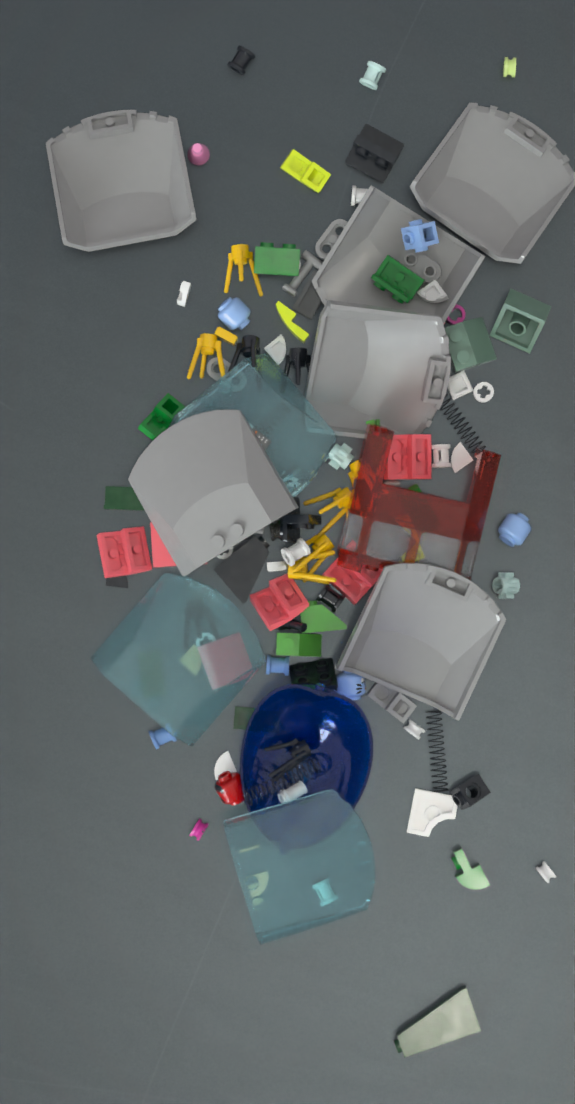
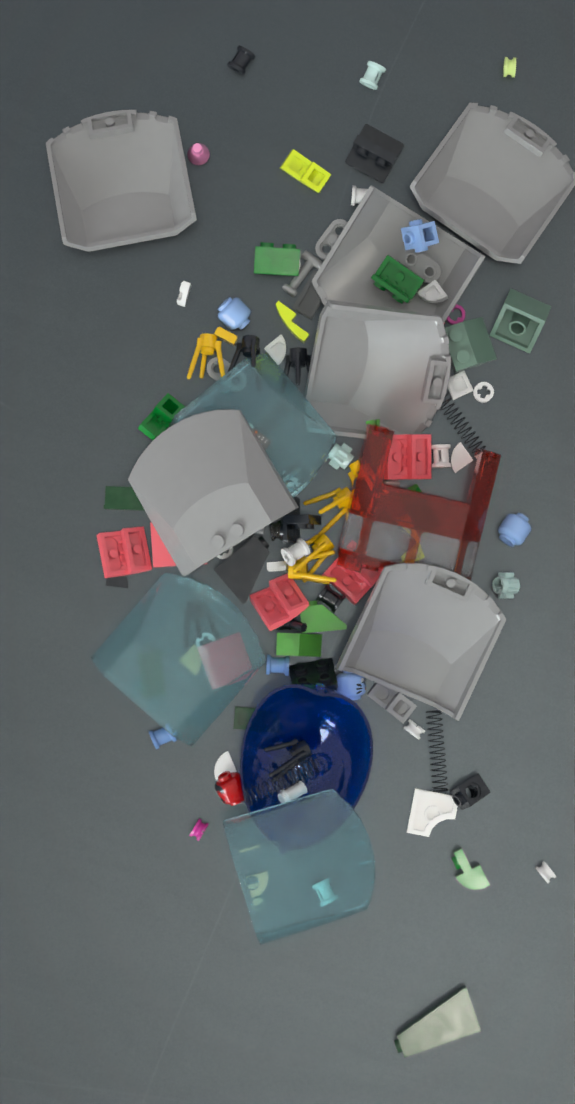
(240, 255): yellow plant -> none

